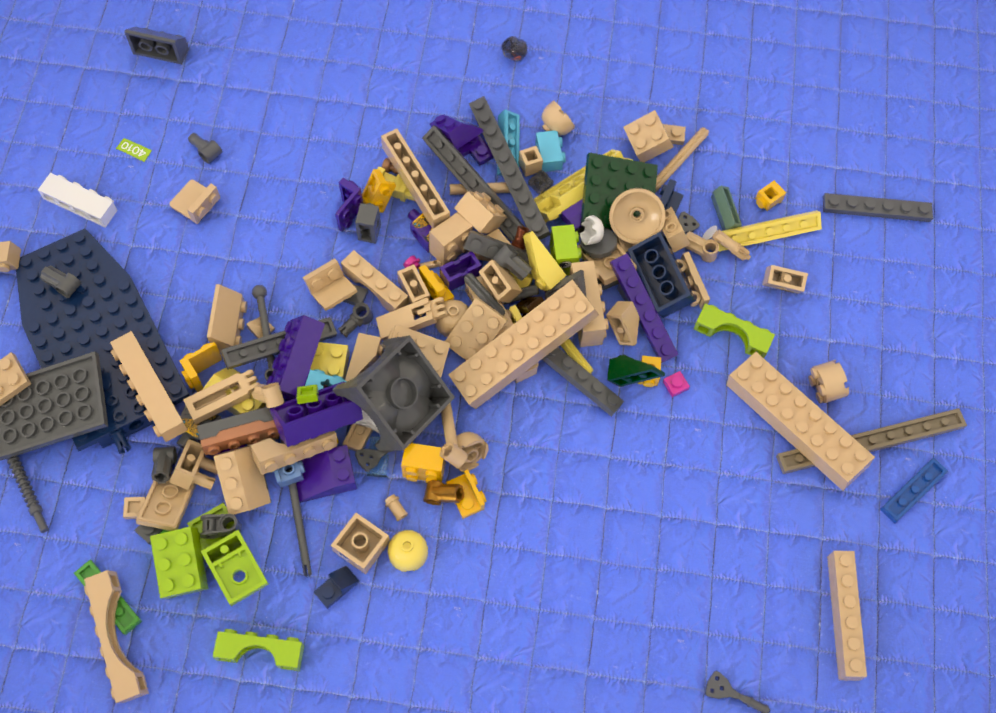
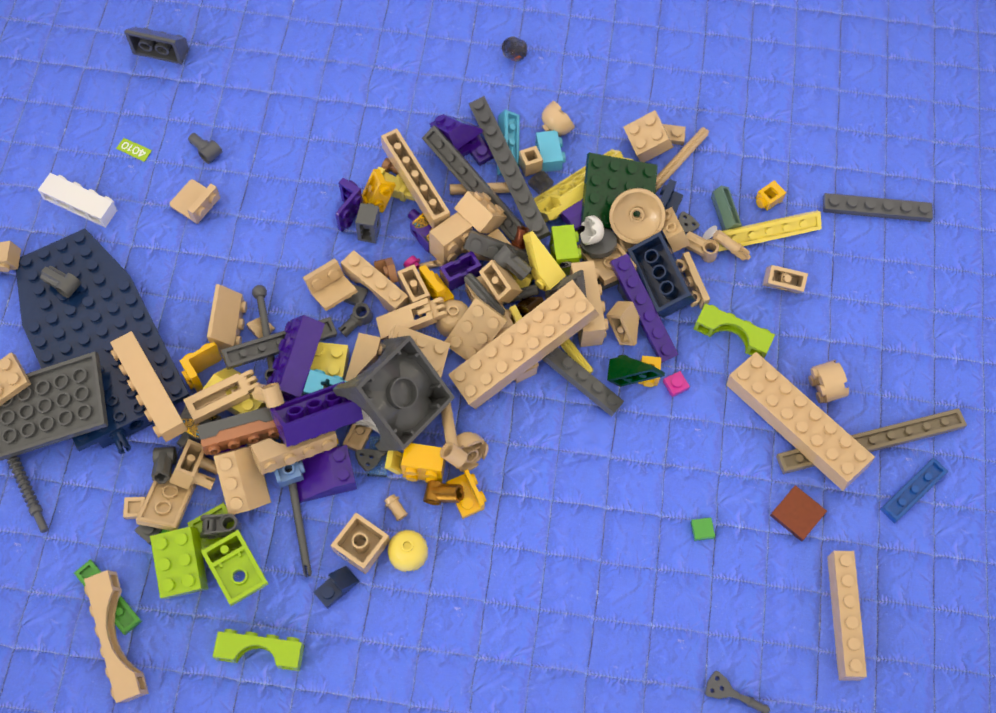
(307, 394): lime tile -> none
(387, 268): none -> medium nougat bracket
(394, 461): none -> light yellow plate
(702, 529): none -> bright green tile
(798, 513): none -> copper tile

